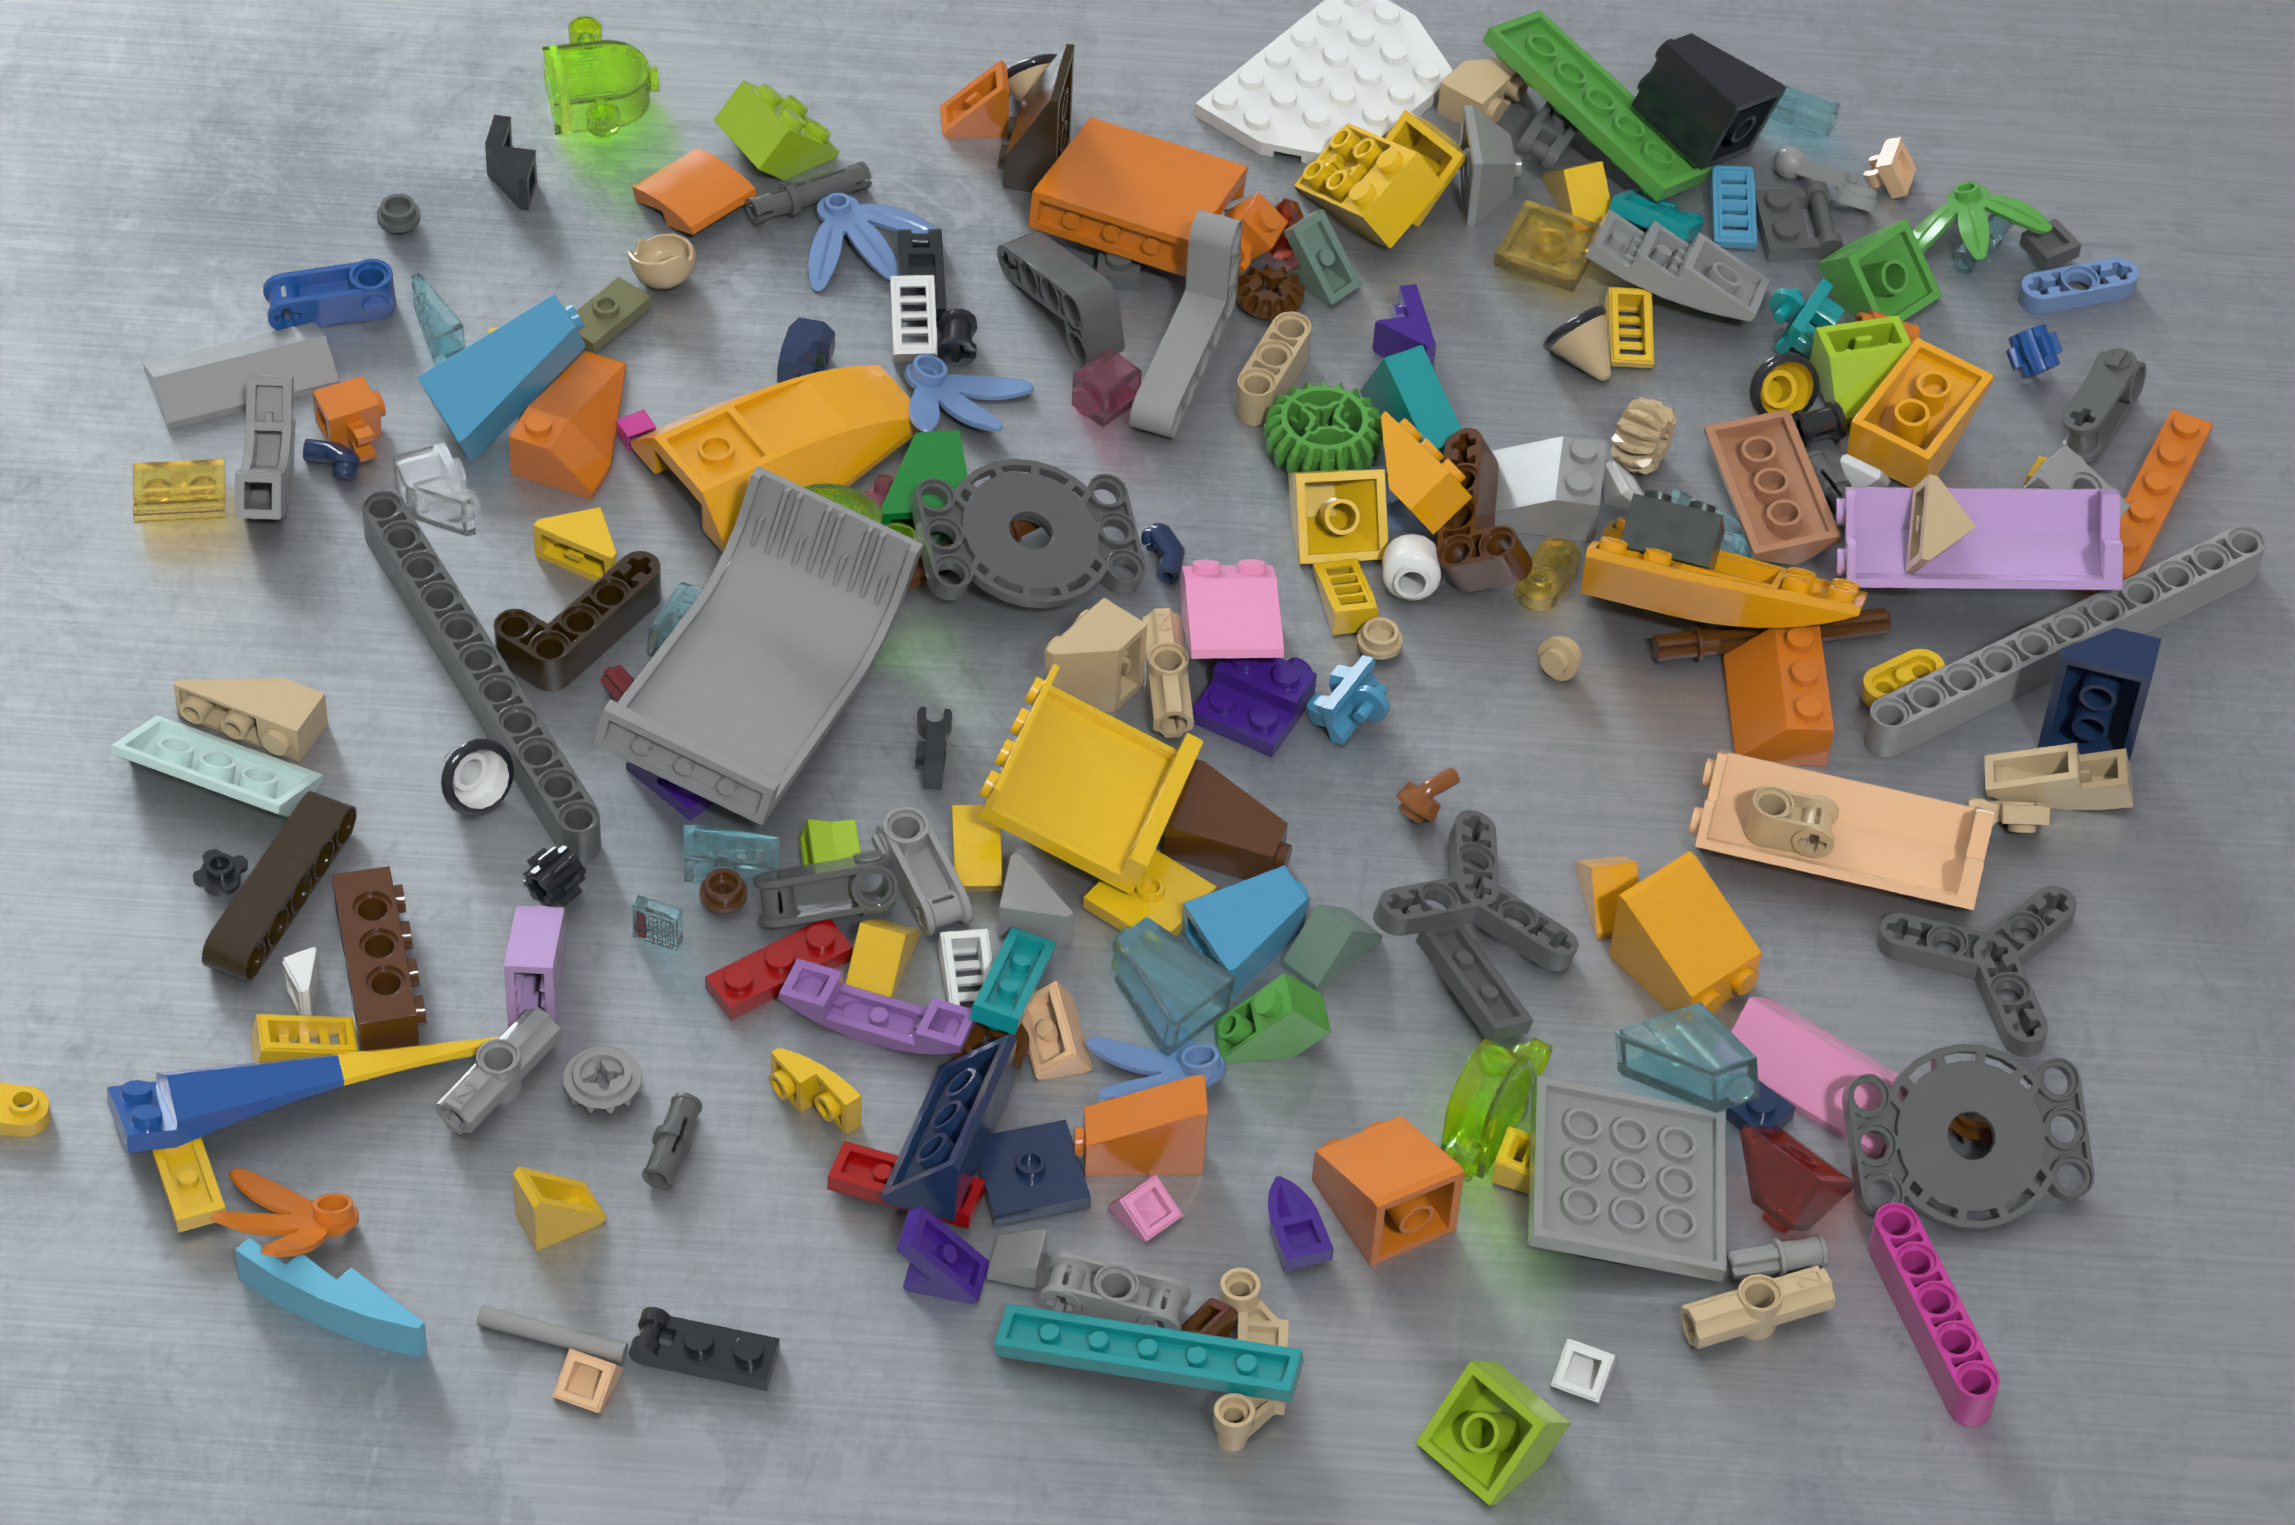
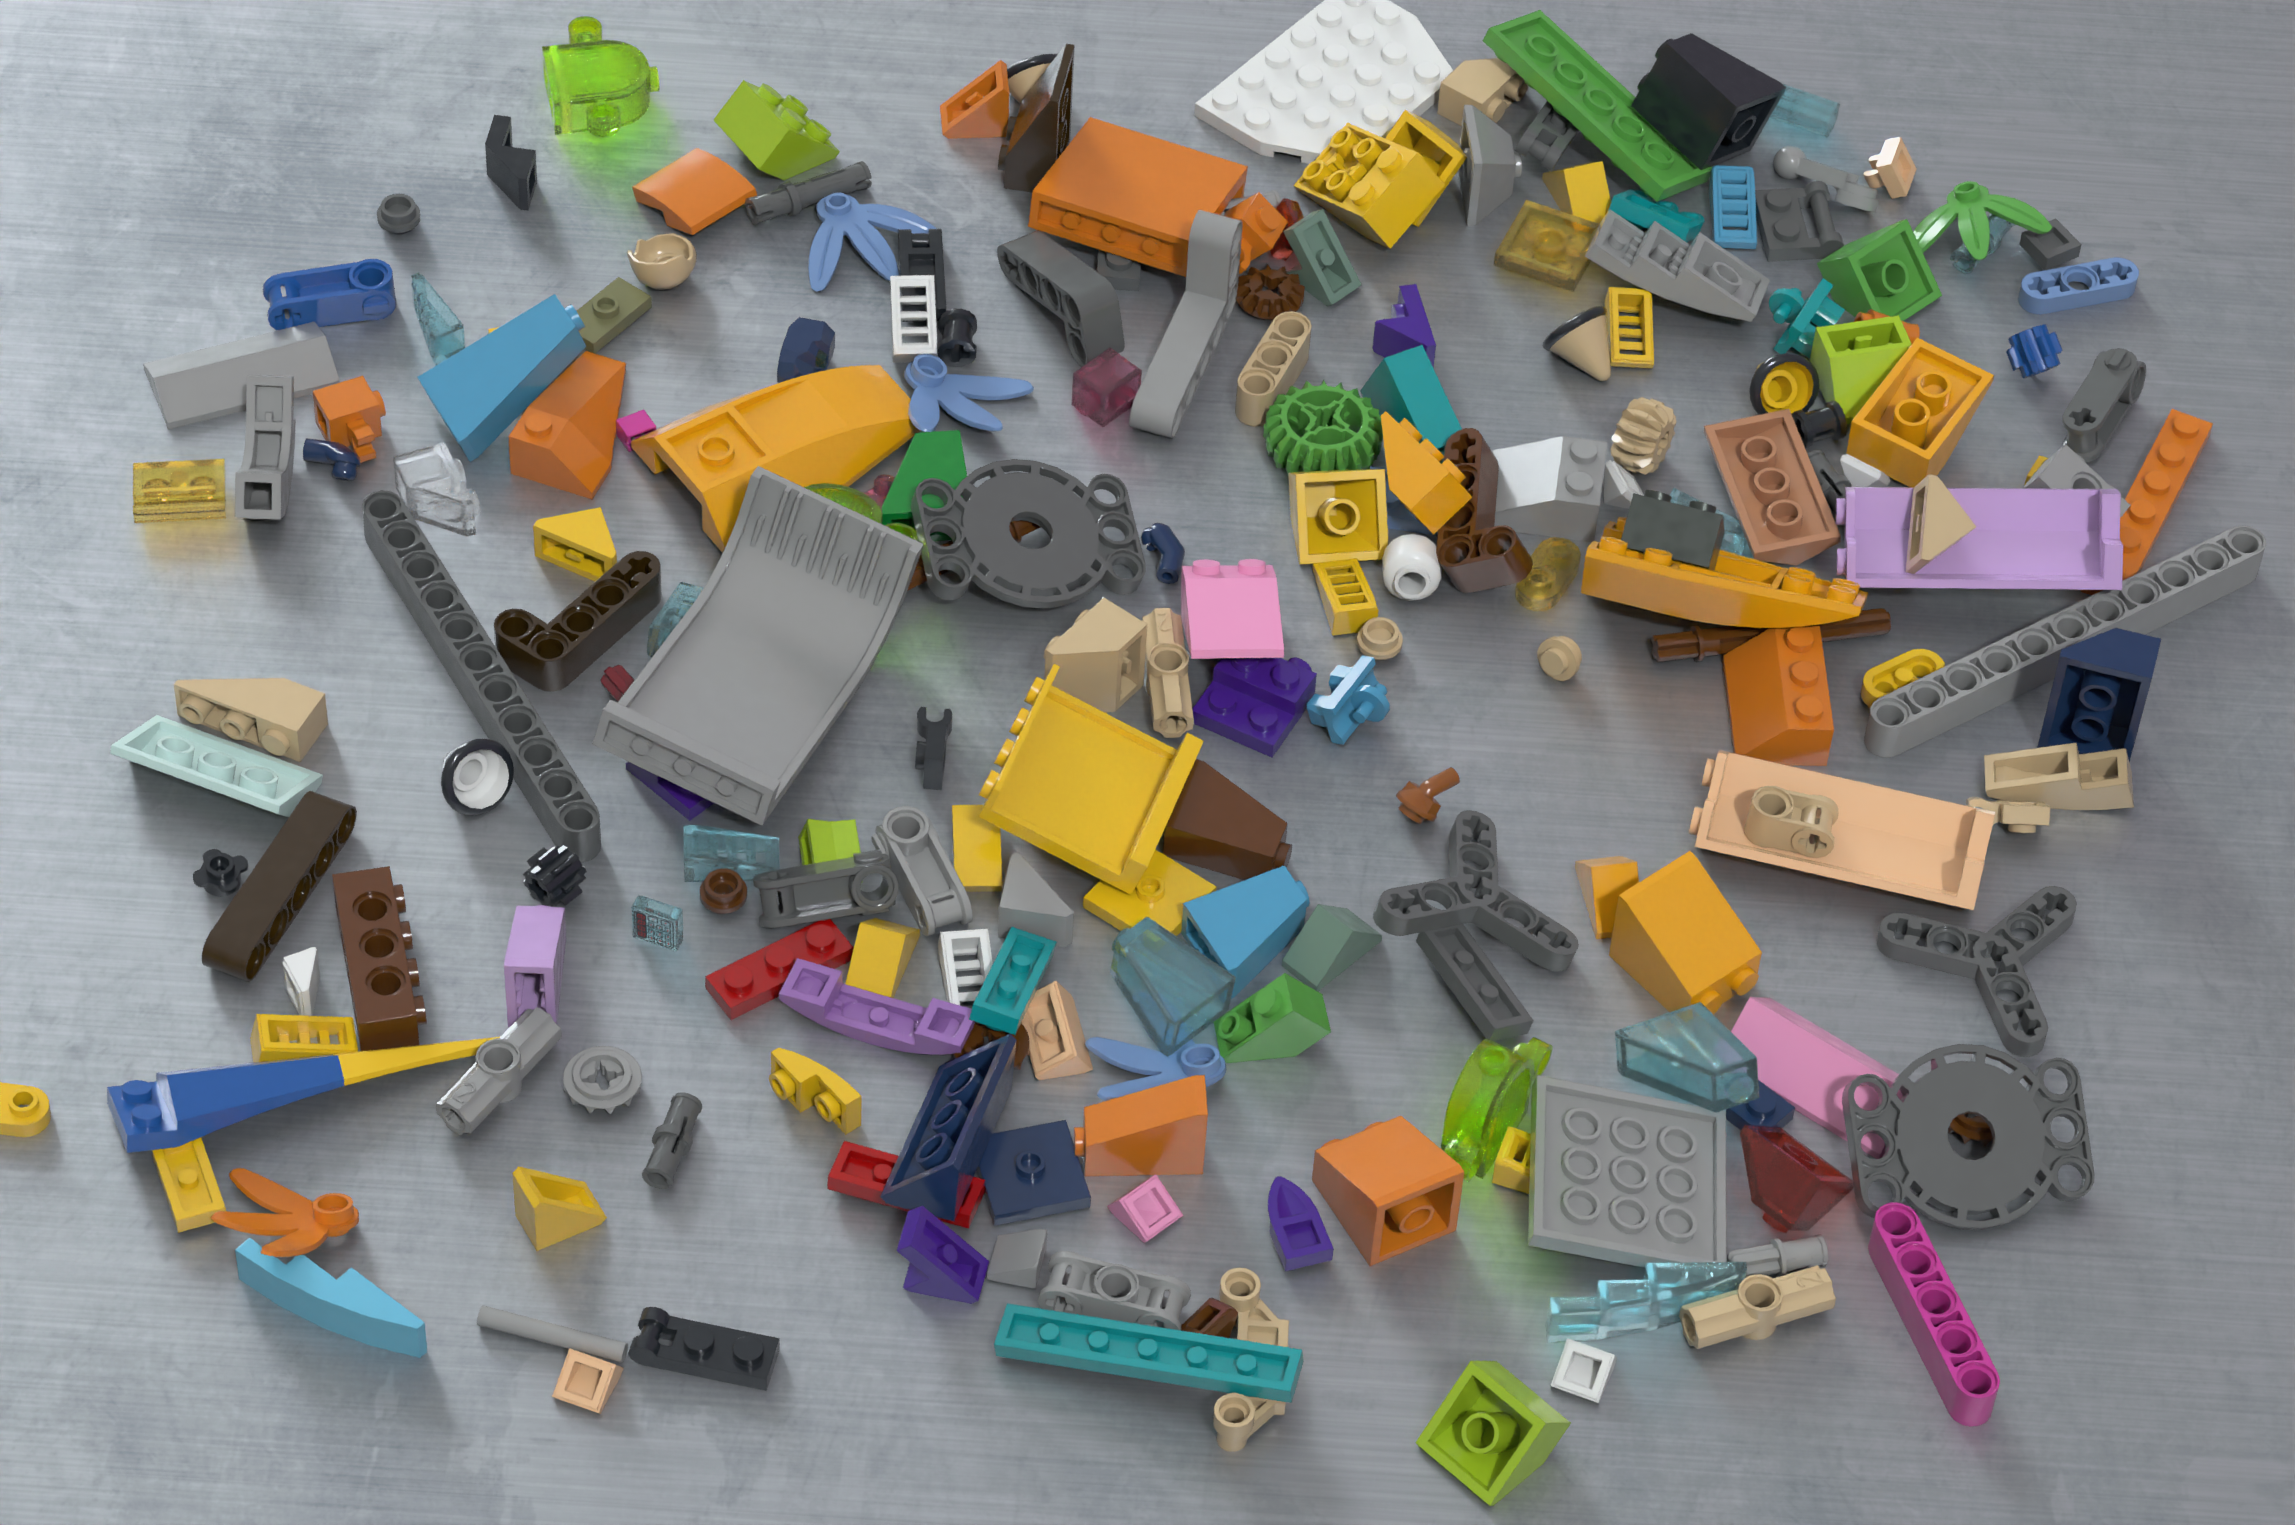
(1640, 1305): none -> clear light blue slope

